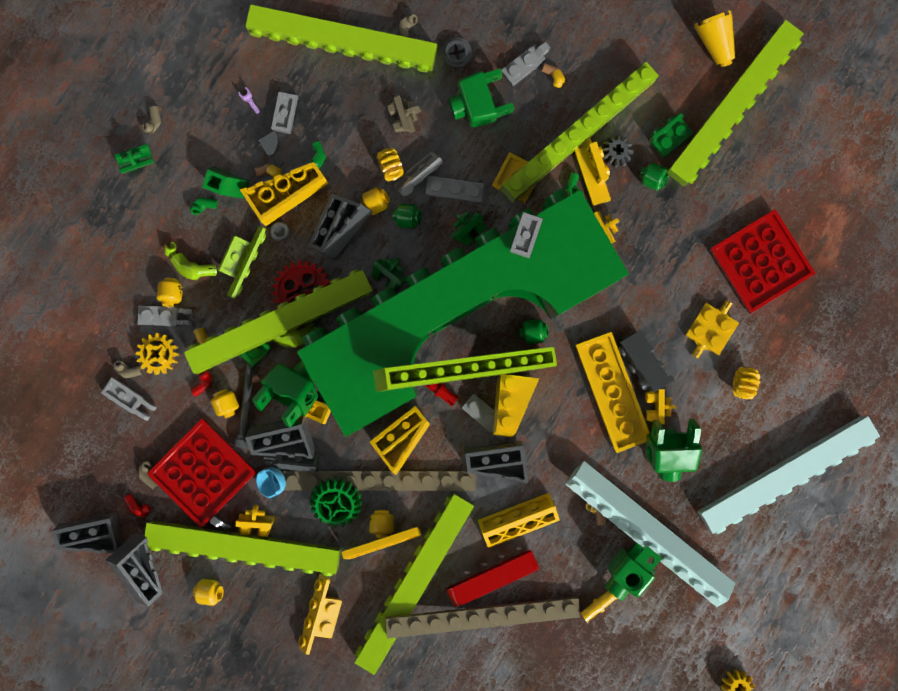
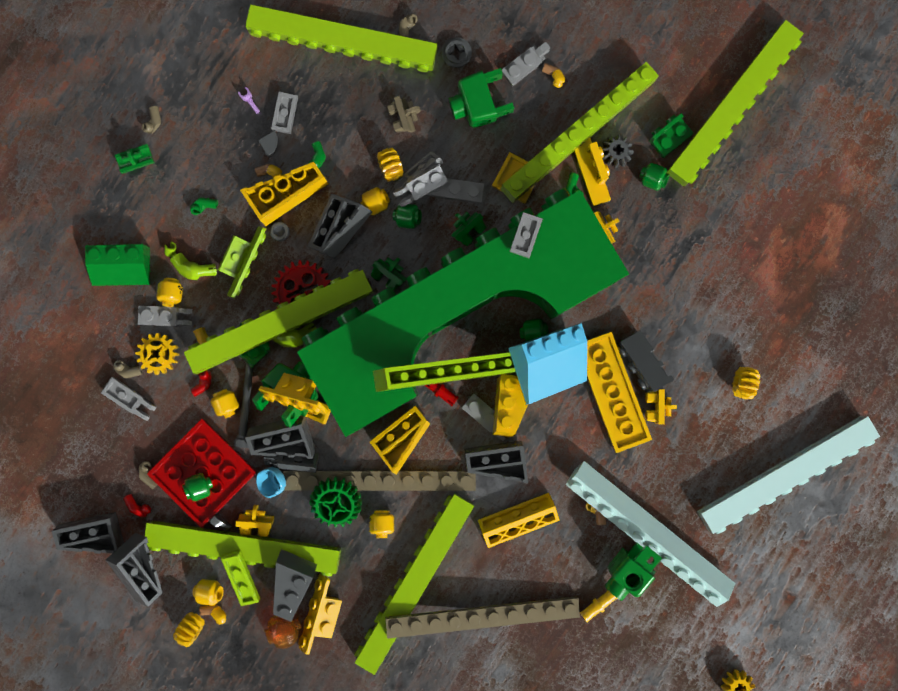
(118, 264): none -> green slope
(188, 629): none -> yellow gear
(197, 487): none -> green head
(215, 611): none -> arm
(224, 182): green slope -> none
(240, 578): none -> lime tile
(282, 632): none -> clear orange plant
(291, 583): none -> dark grey wedge
(295, 392): none -> yellow bracket
(381, 543): yellow tile -> none
(421, 184): none -> light grey hinge
(492, 578): red beam -> none
(551, 362): none -> medium azure slope
(673, 451): green piece -> none
(712, 329): yellow plate -> none
(718, 37): yellow cone -> none
(762, 261): red plate -> none

